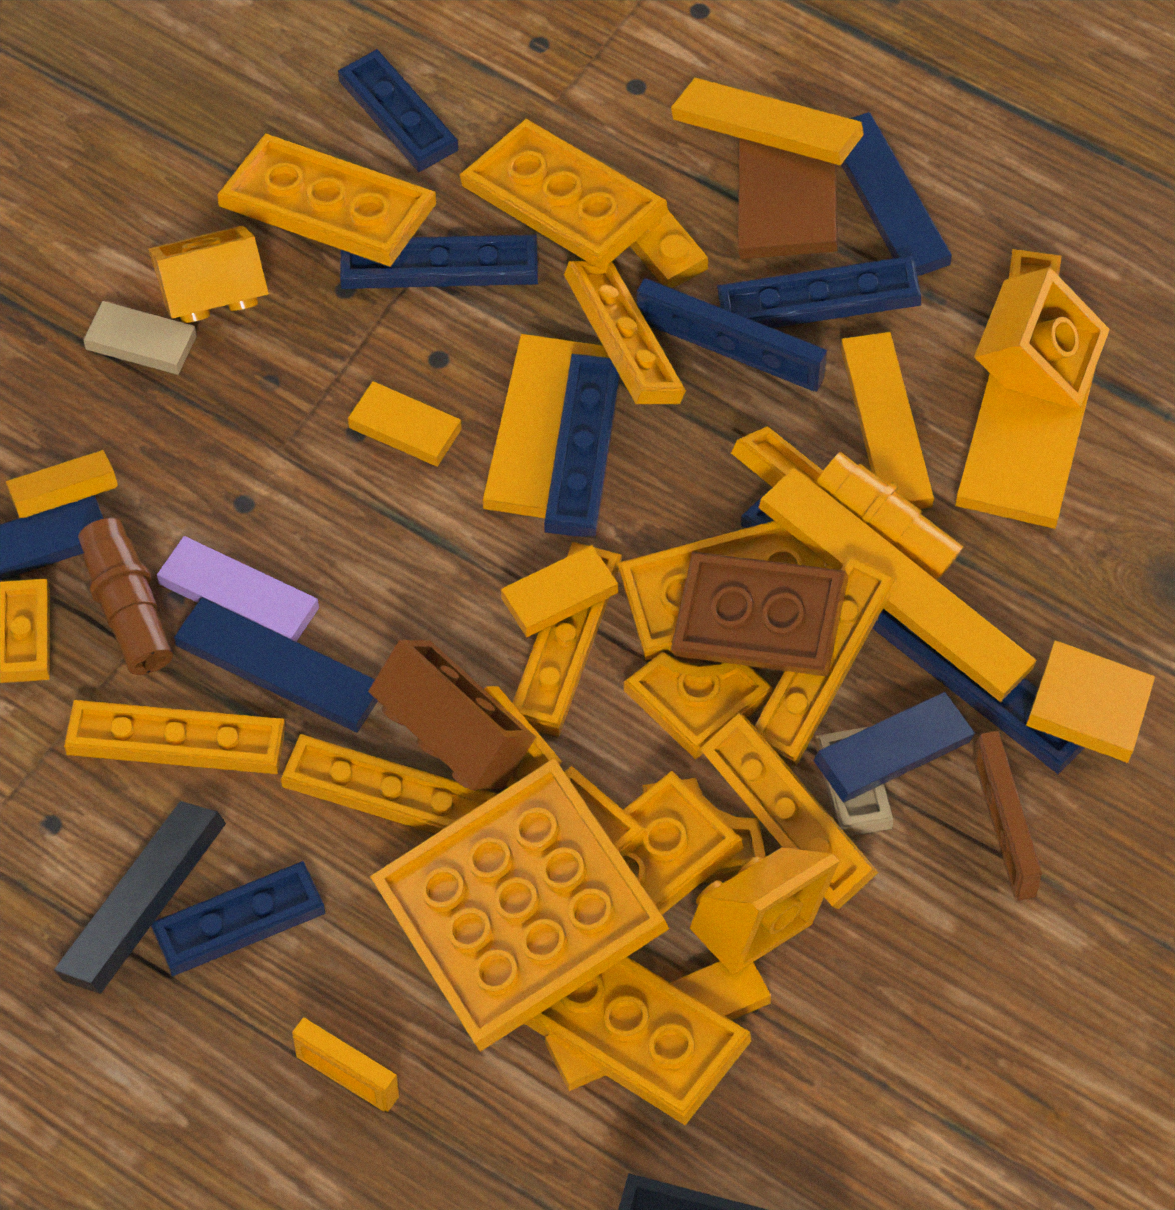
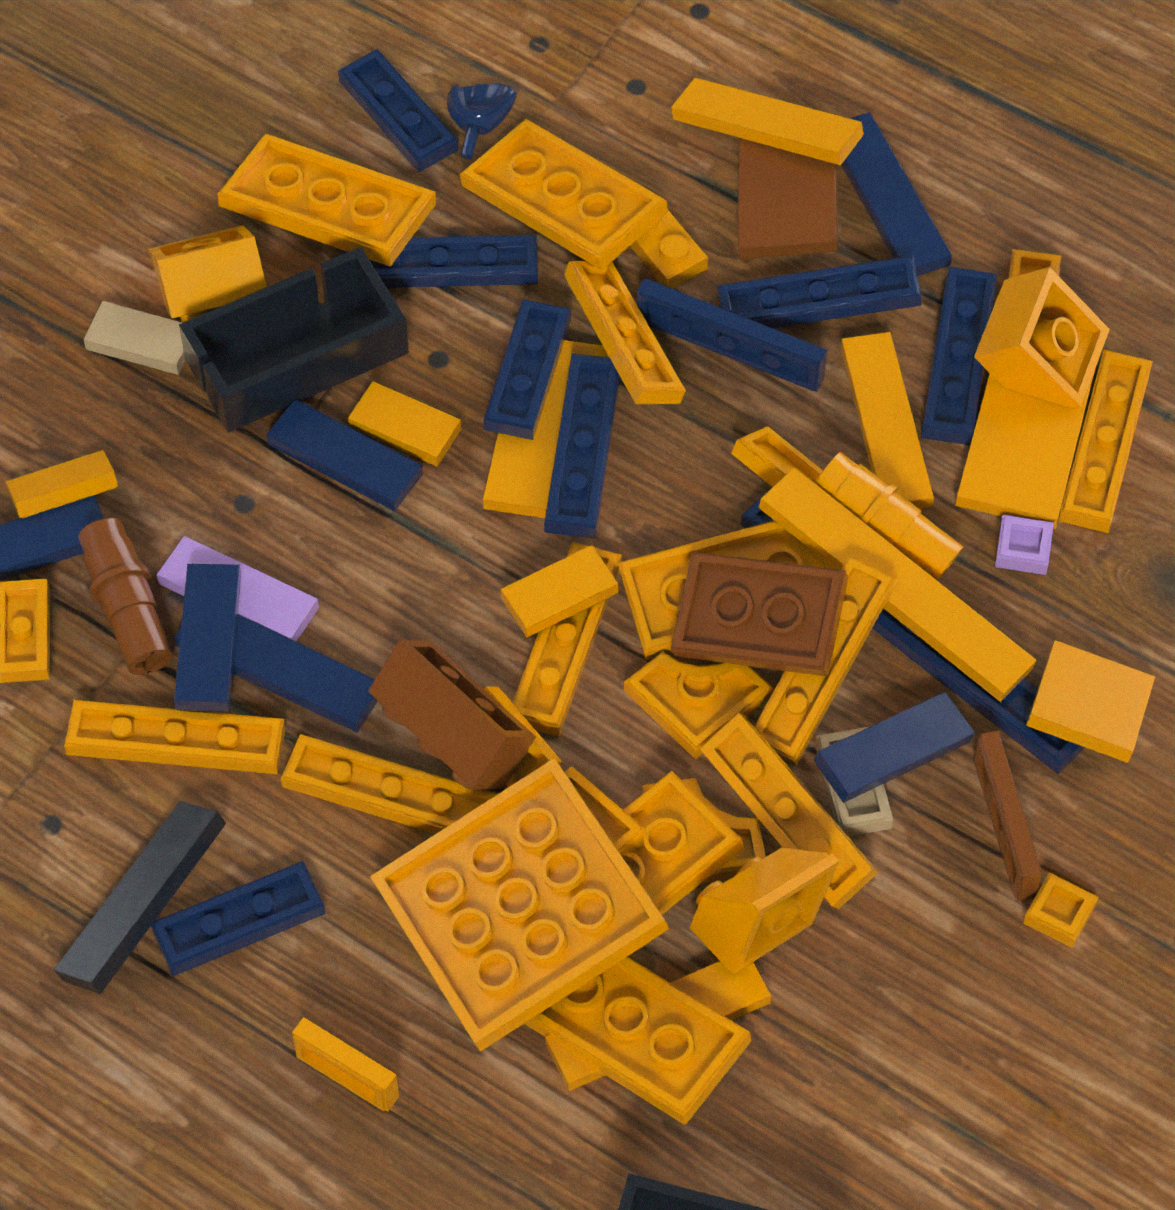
(207, 637): none -> dark blue tile
(288, 346): none -> black piece
(344, 455): none -> dark blue tile
(479, 110): none -> dark blue piece
(527, 369): none -> dark blue tile
(955, 371): none -> dark blue tile
(1024, 544): none -> lavender tile
(1060, 910): none -> light orange tile
(1105, 441): none -> light orange tile

